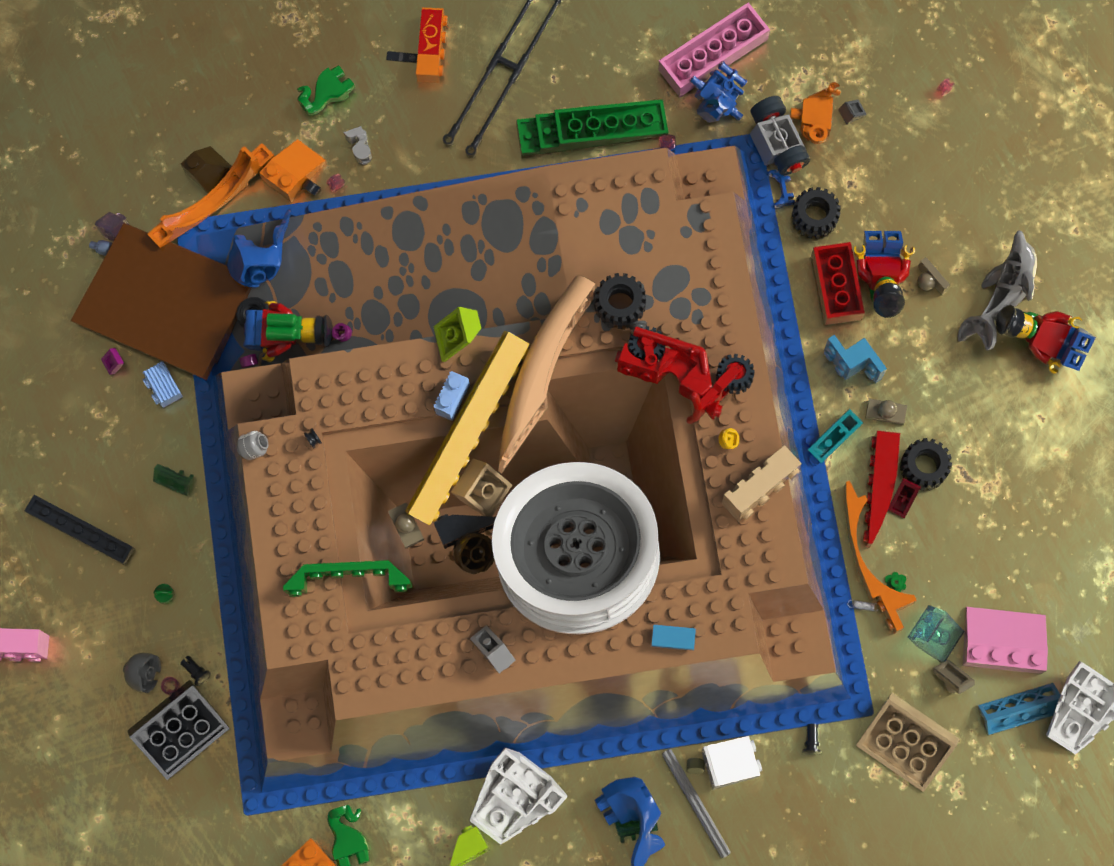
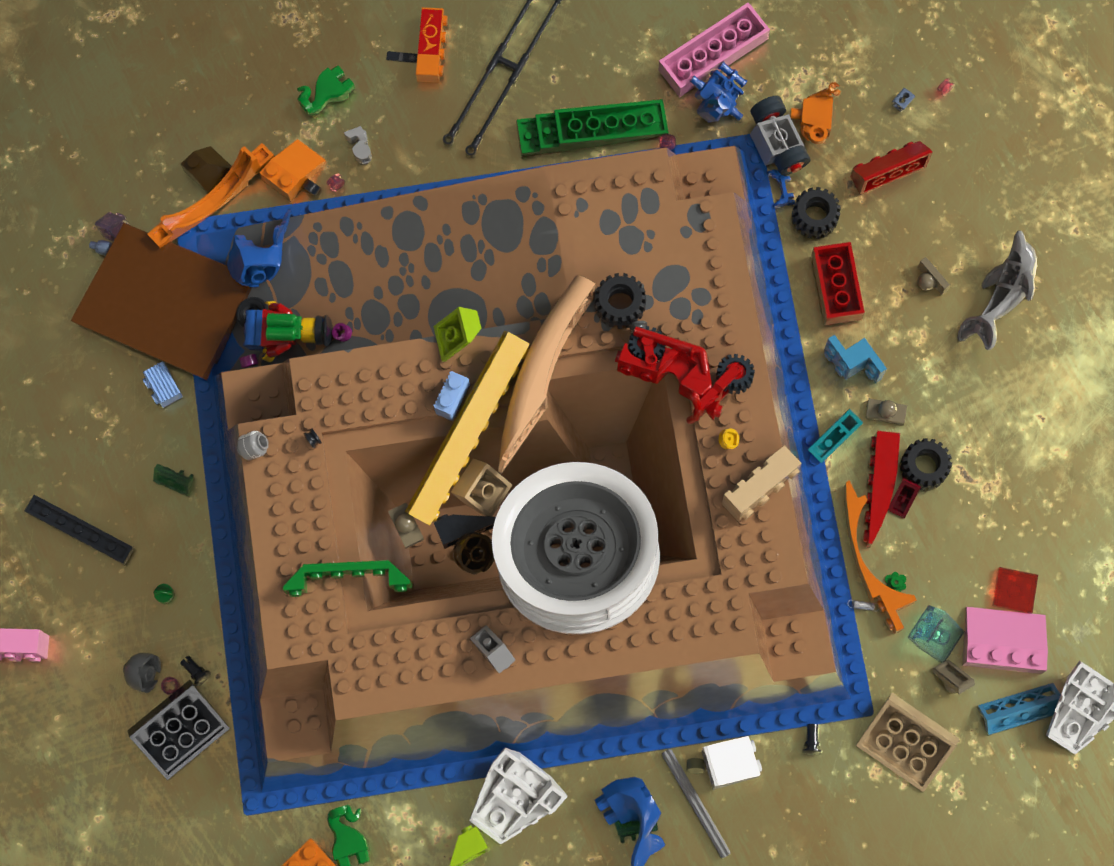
(112, 361): magenta plate -> none
(673, 637): dark azure tile -> none
(852, 111): dark grey slope -> none
(884, 270): piece -> none
(890, 167): none -> red slope
(903, 93): none -> sand blue piece
(1015, 590): none -> clear red tile
(1047, 335): piece -> none

